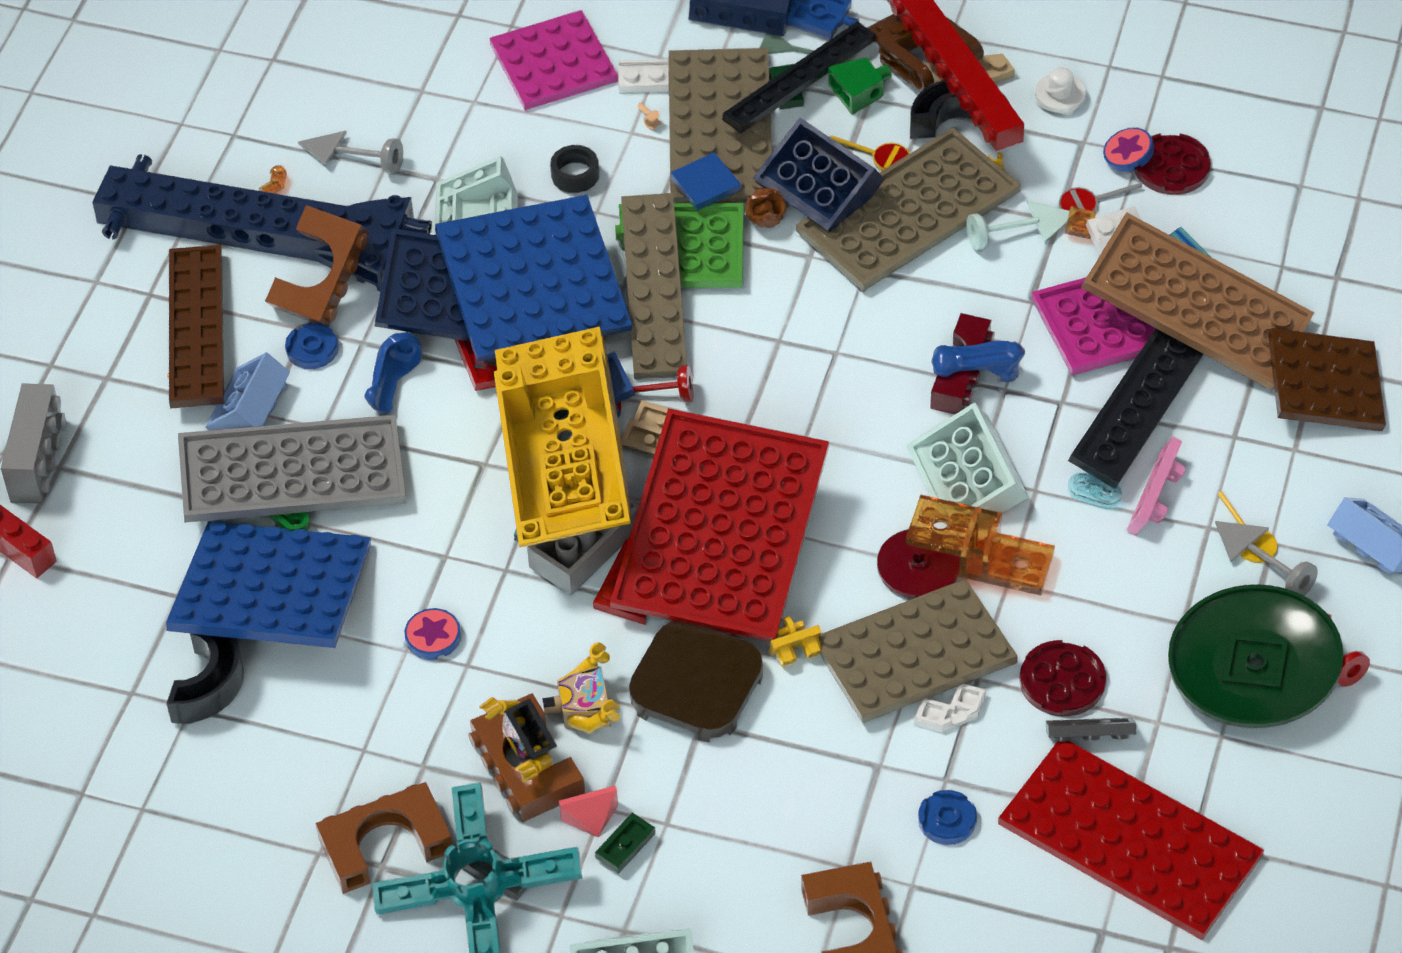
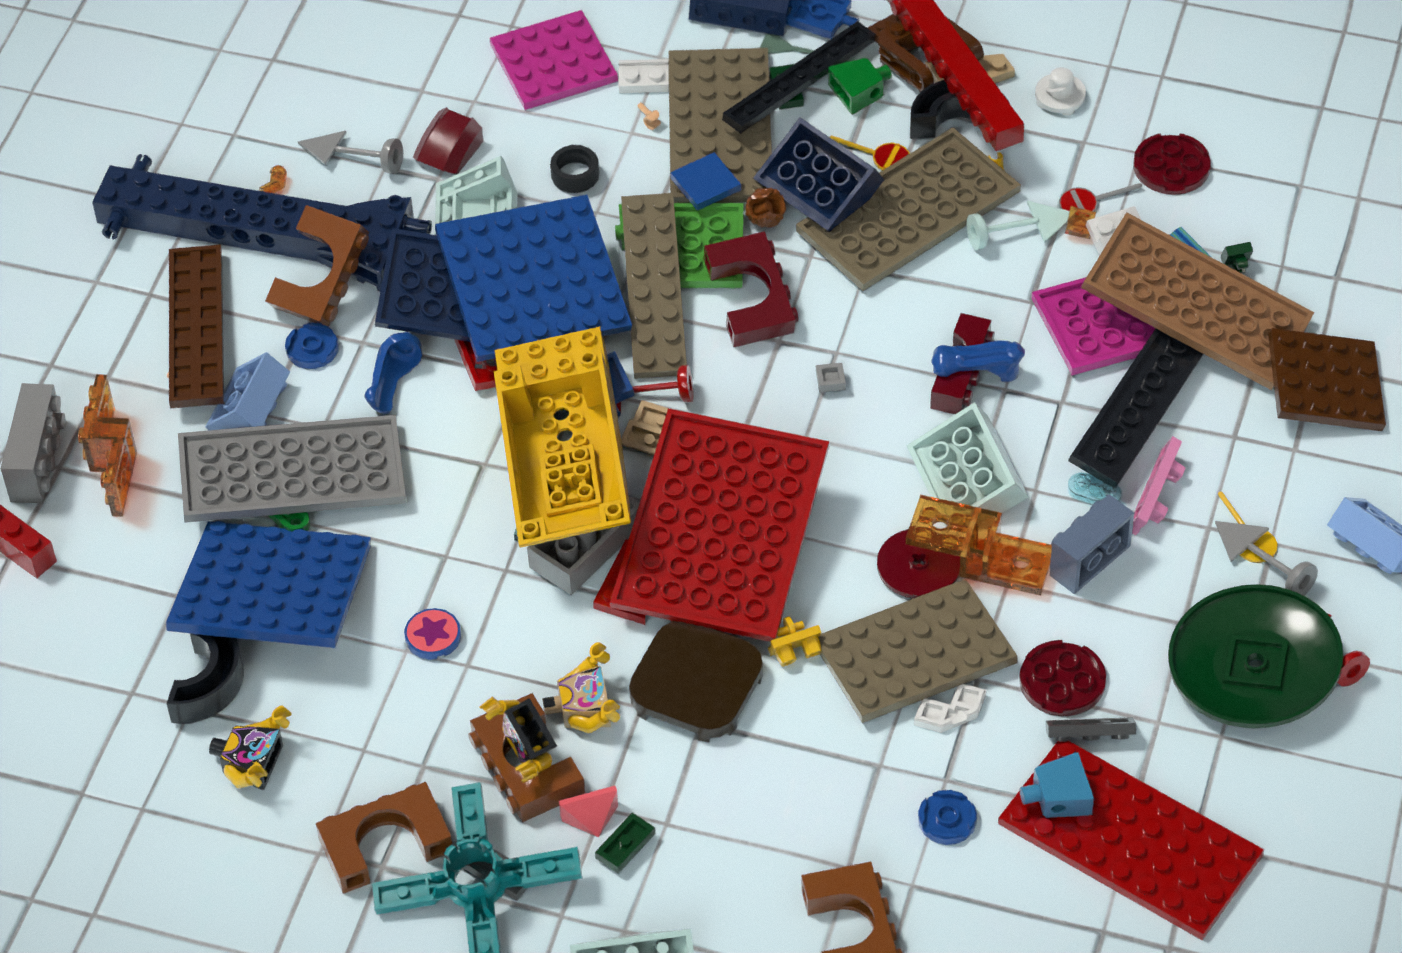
(108, 445): none -> clear orange bracket
(252, 750): none -> torso
(449, 141): none -> dark red slope
(754, 257): none -> dark red arch
(830, 377): none -> light grey plate
(1060, 788): none -> dark azure torso
(1091, 543): none -> sand blue brick
(1128, 149): tile -> none
(1237, 256): none -> dark green tile

